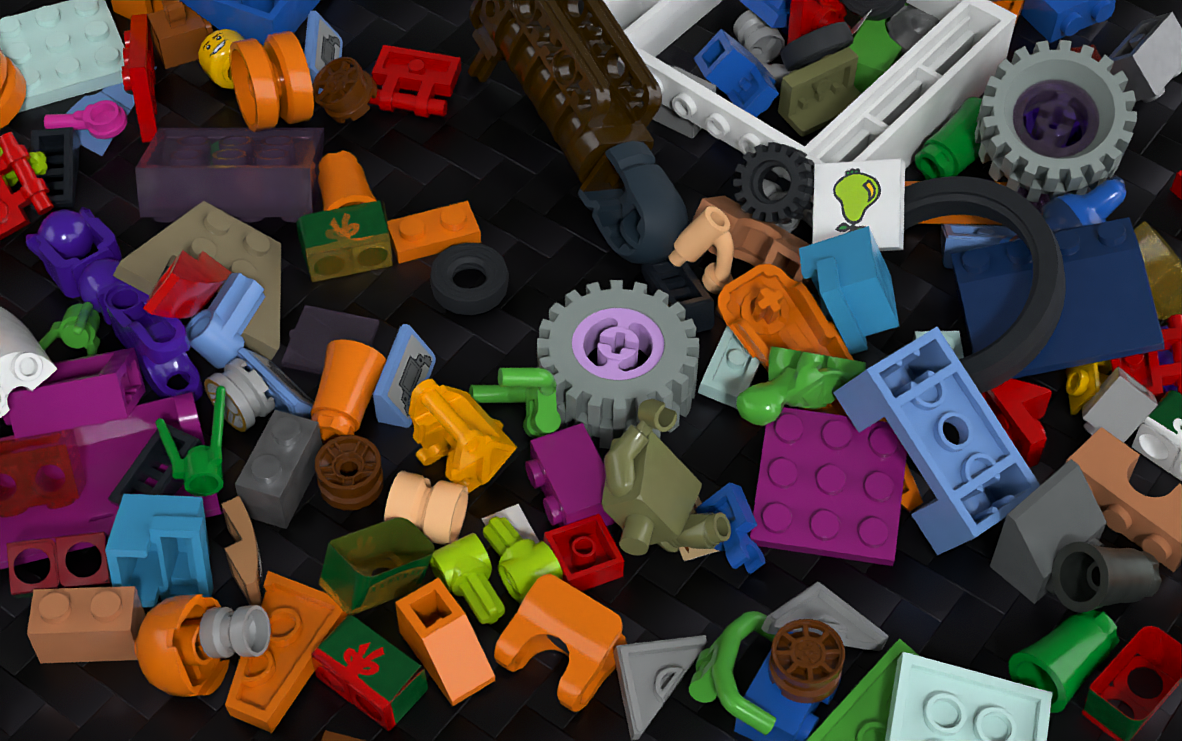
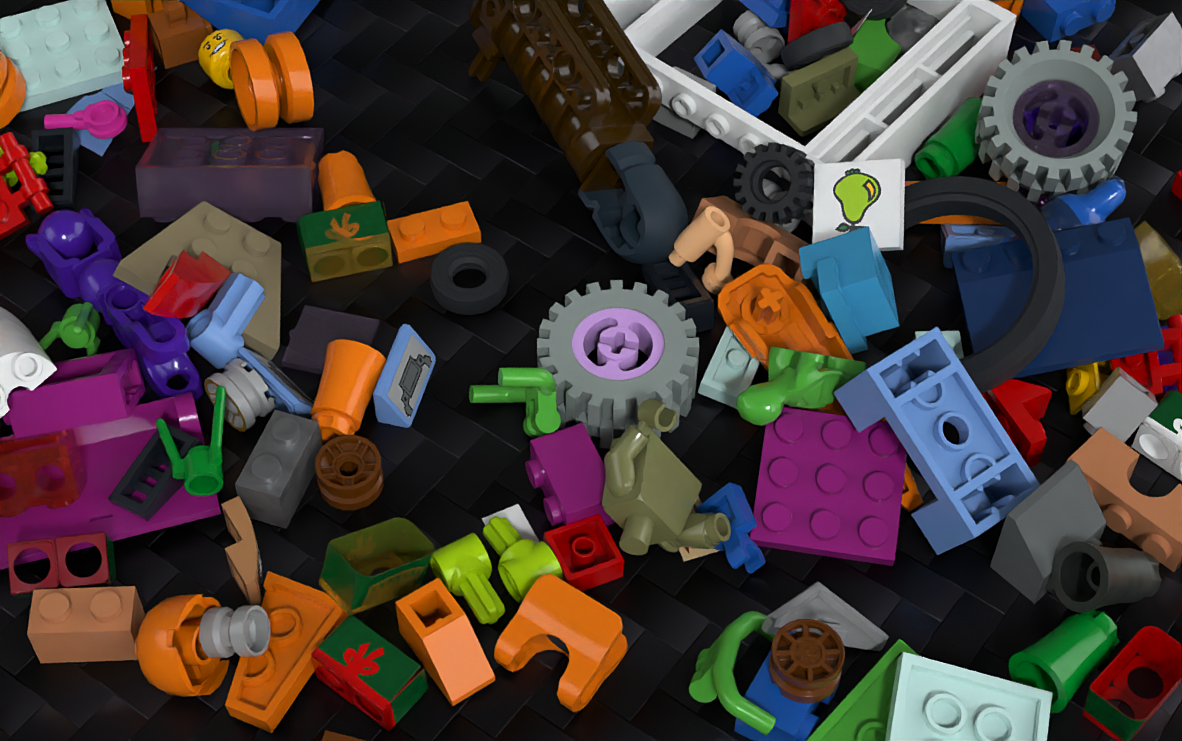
(160, 547): dark azure plate -> none
(321, 44): slope -> none
(344, 89): reddish brown wheel -> none
(415, 71): red plate -> none
(433, 510): light nougat wheel -> none
(457, 427): light orange piece -> none
(650, 674): light grey tile -> none

